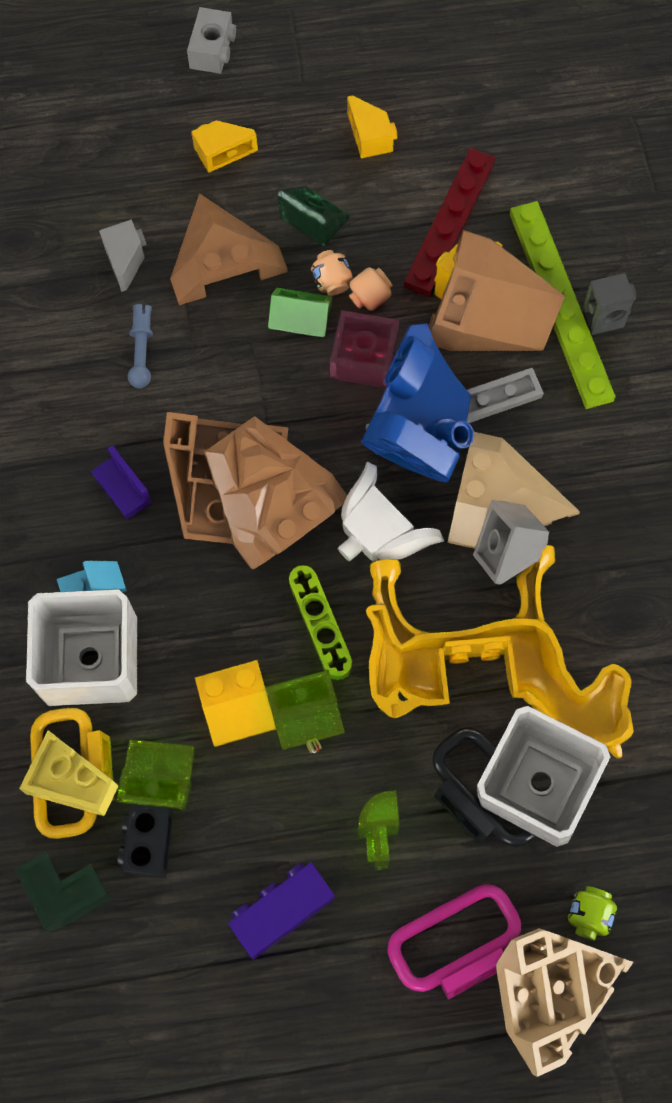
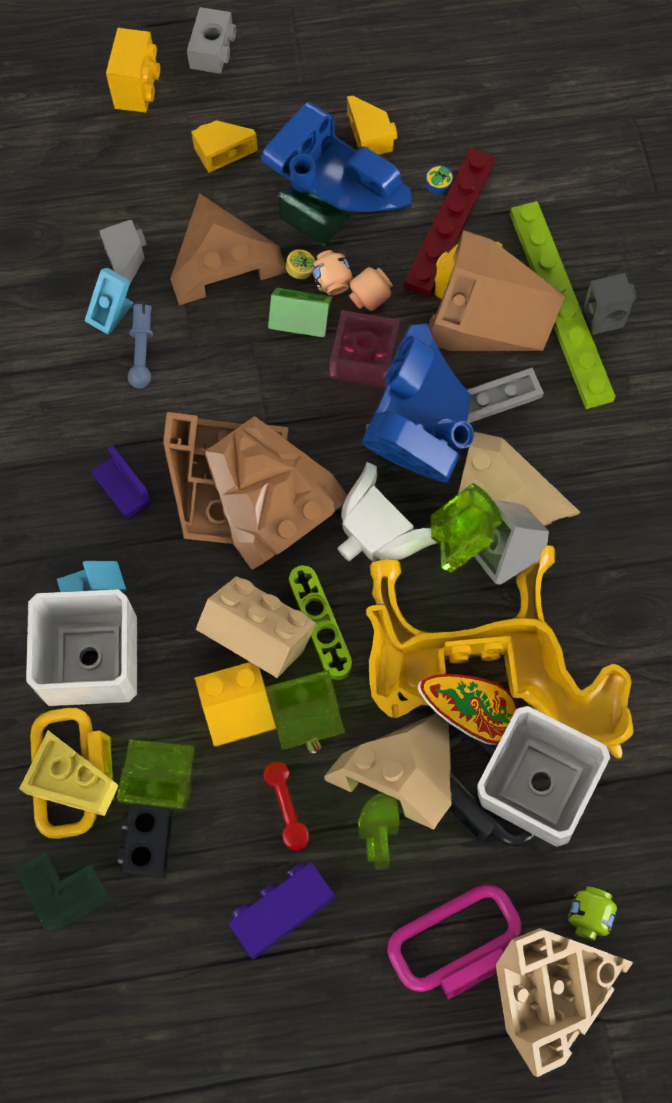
(108, 301): none -> medium azure slope
(132, 70): none -> yellow brick
(256, 626): none -> tan brick
(295, 834): none -> red bar
(299, 264): none -> tile
(330, 168): none -> blue panel
(406, 765): none -> tan wedge
(439, 179): none -> tile
(464, 526): none -> clear neon green brick
(470, 704): none -> shield

